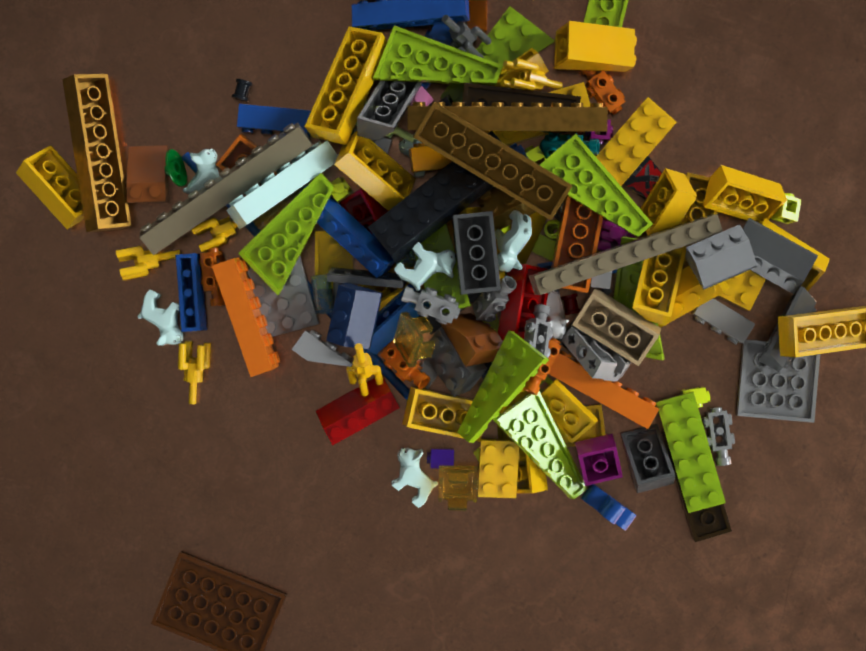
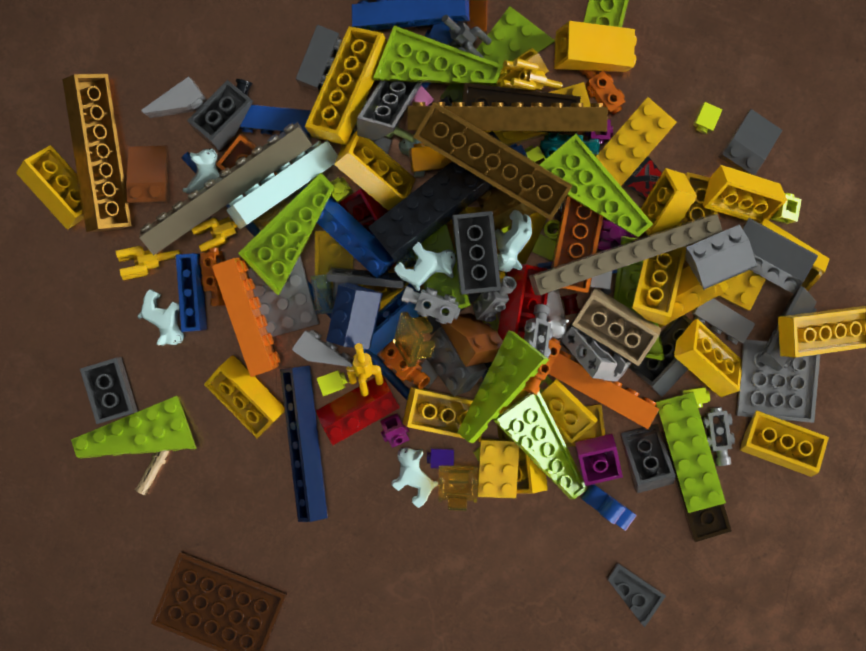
(108, 390): none -> dark grey brick
(147, 431): none -> lime wing
(151, 471): none -> tan pin
(175, 168): green dish -> none
(180, 99): none -> light grey slope
(193, 366): yellow plant -> none
(221, 115): none -> dark grey slope
(244, 396): none -> yellow slope
(303, 444): none -> dark blue brick
(318, 58): none -> dark grey brick
(332, 382): none -> neon yellow brick
(394, 430): none -> magenta brick
(636, 593): none -> dark grey wing
(664, 374): none -> dark grey slope
(707, 118): none -> neon yellow brick
(709, 359): none -> yellow slope
(751, 143): none -> dark grey slope
(784, 444): none -> yellow slope

